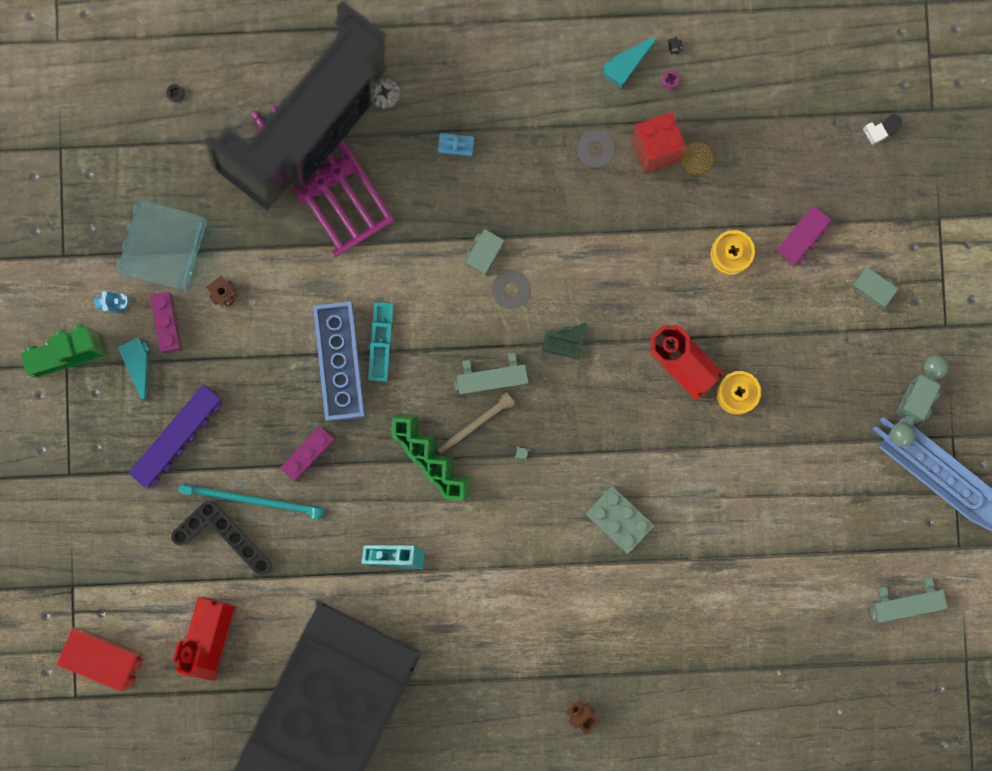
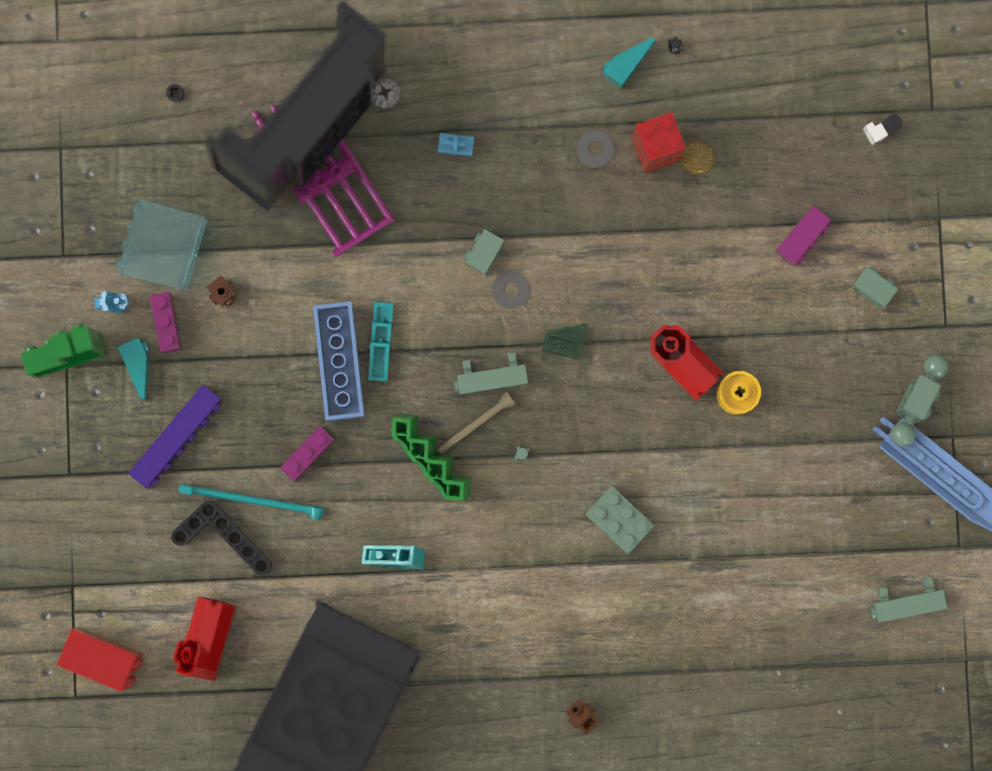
(665, 77): magenta bush -> none
(737, 242): yellow wheel -> none

